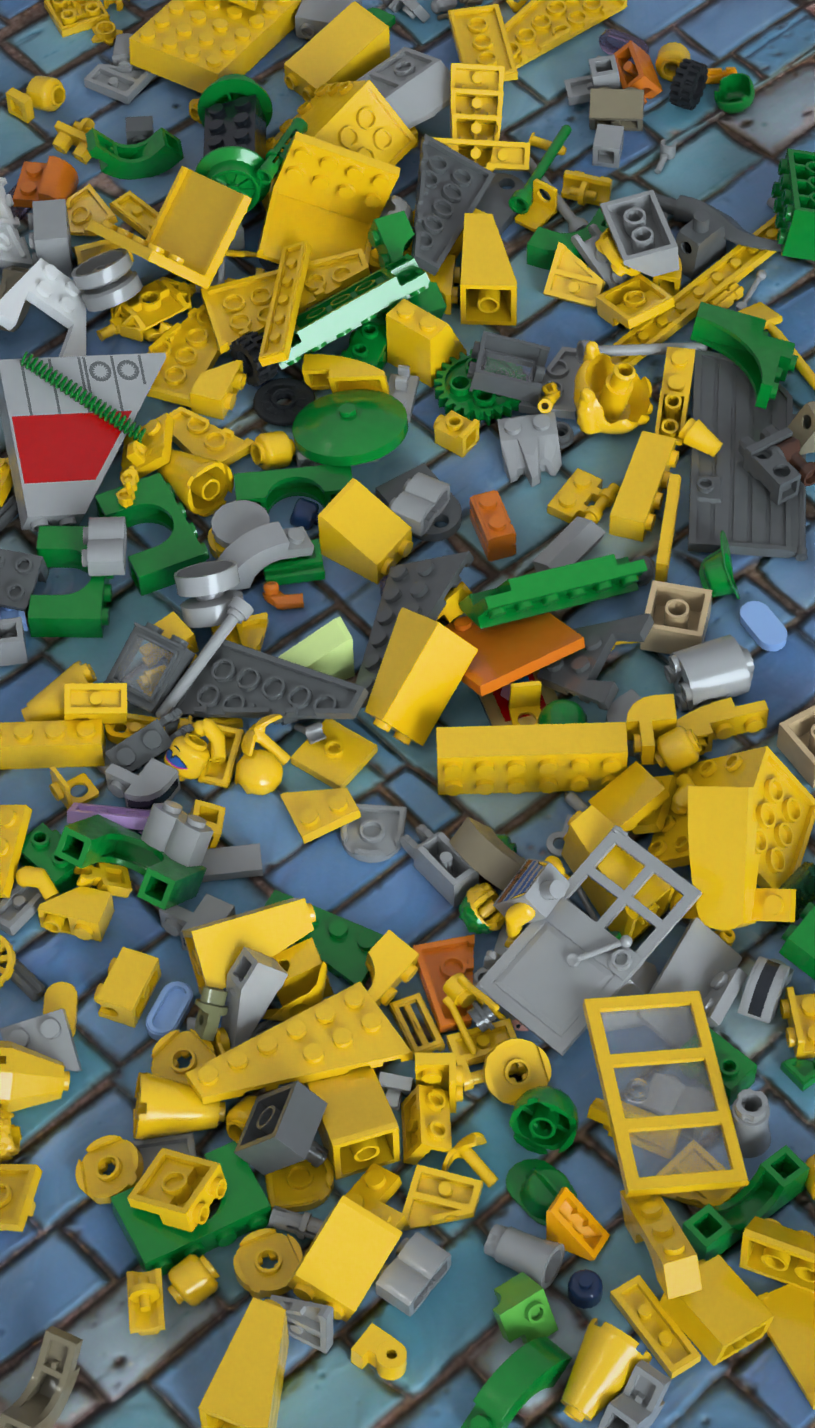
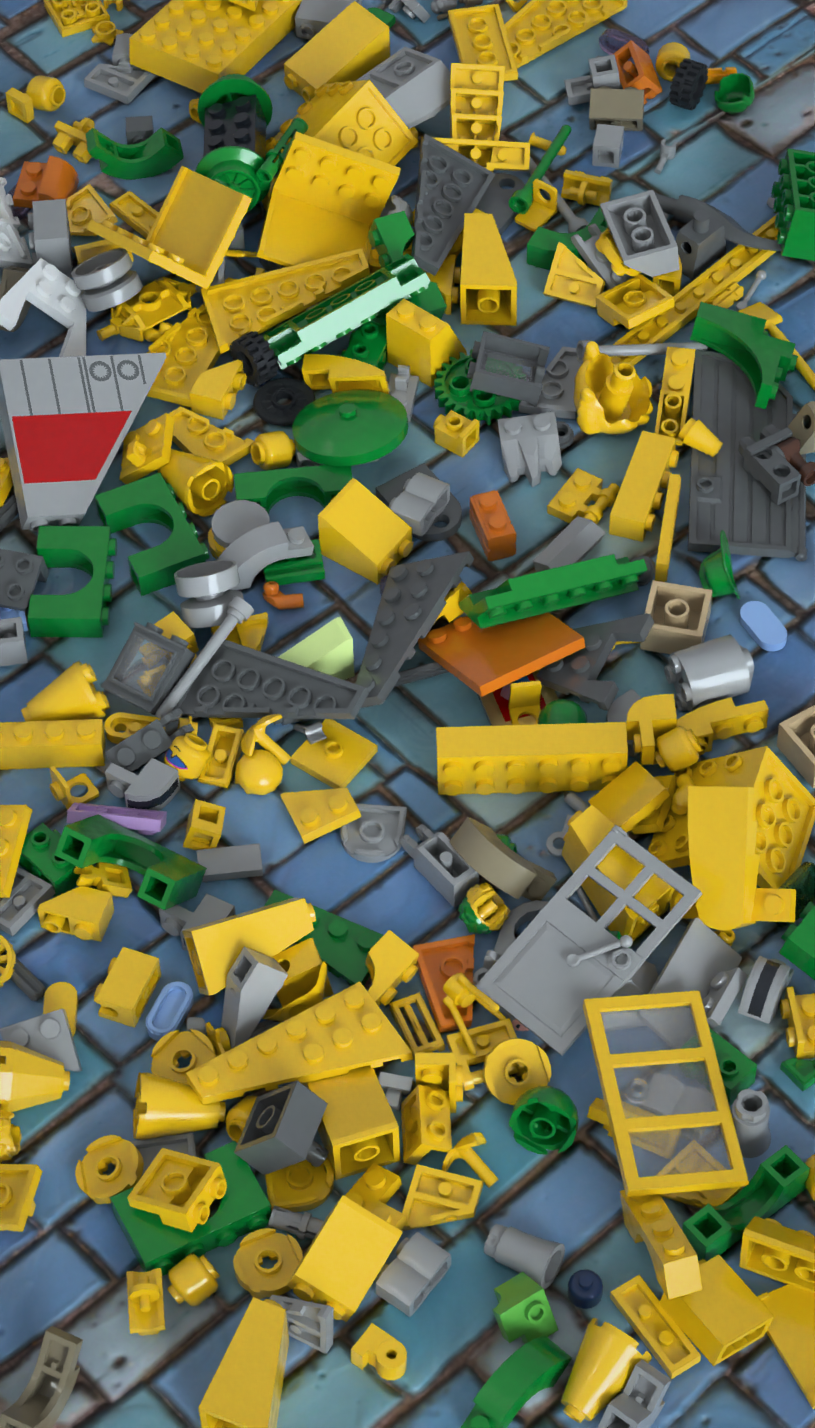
(38, 878): yellow arm -> none
(81, 397): green piece -> none
(96, 701): yellow panel -> none
(105, 546): light grey brick -> none
(129, 481): yellow piece -> none
(177, 833): light grey brick -> none
(211, 1007): olive piece -> none
(216, 737): yellow arm -> none
(285, 303): yellow tile -> none
(304, 514): dark blue piece -> none
(417, 676): yellow slope -> none
(482, 1016): dark grey plate -> none
(532, 894): torso -> none
(535, 1186): green piece -> none
(550, 397): yellow arm -> none
(574, 1226): light orange slope -> none

